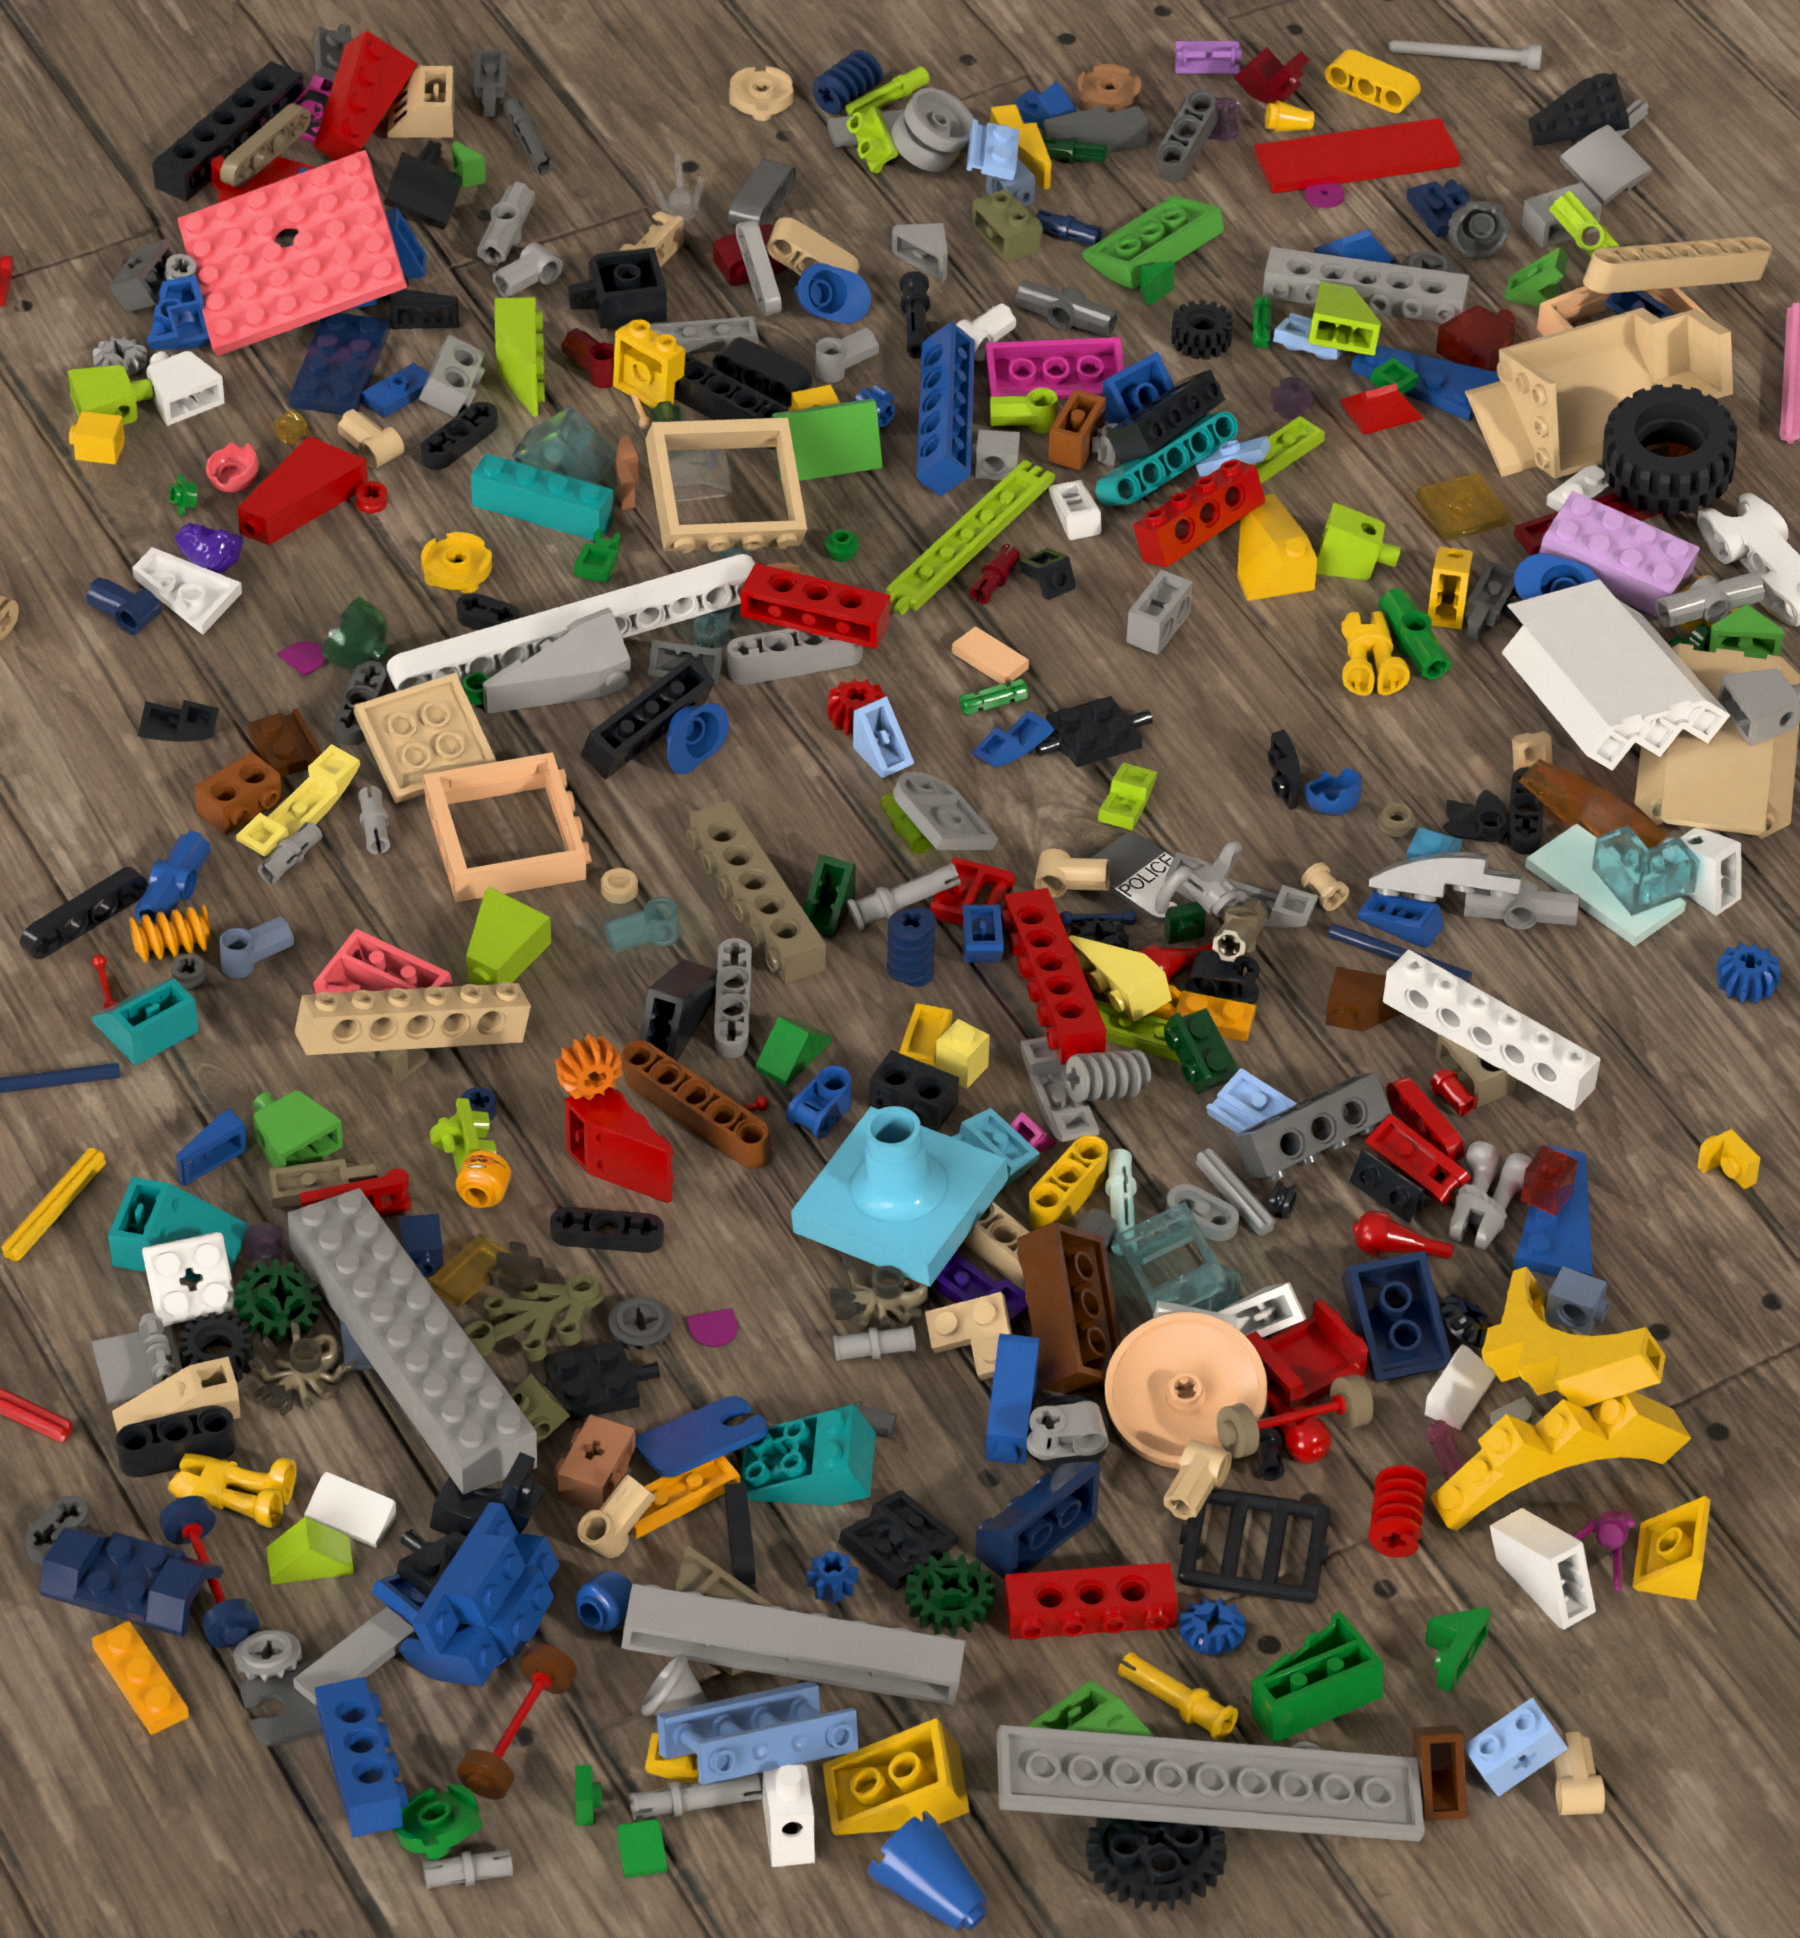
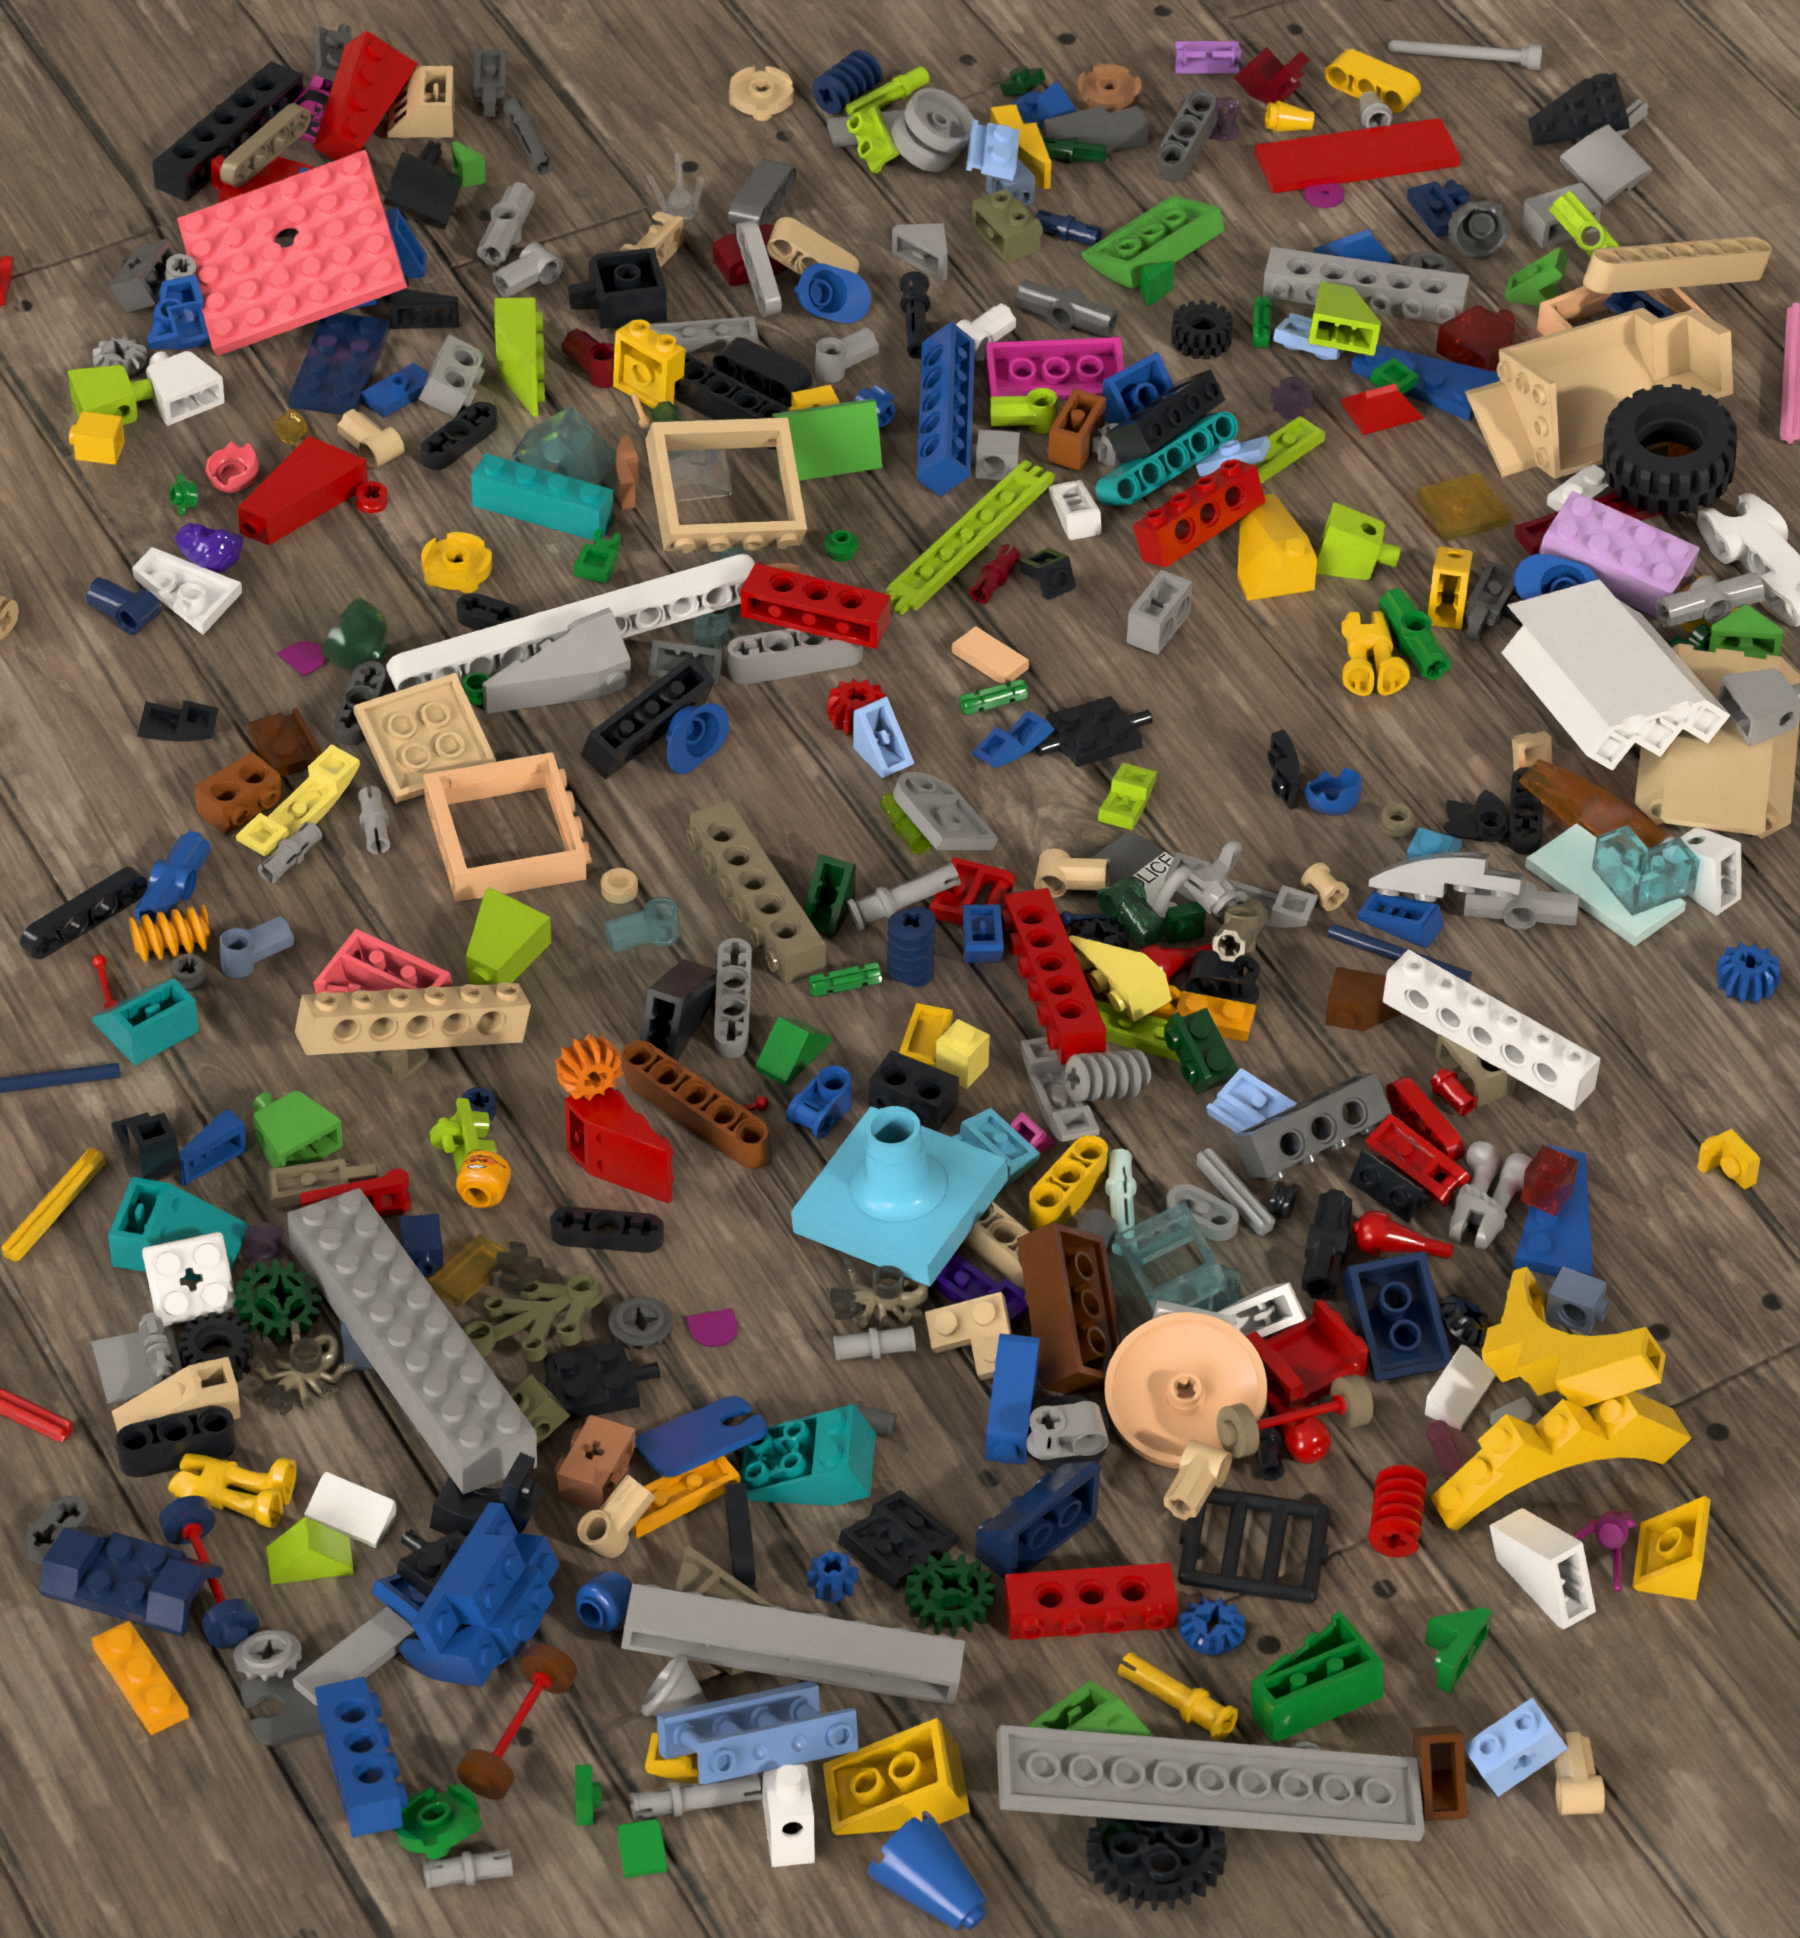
(148, 1146): none -> black arch
(844, 979): none -> green axle
(1022, 80): none -> dark green plate
(1129, 904): none -> clear green piece
(1327, 1244): none -> black piece
(1374, 111): none -> light grey cone

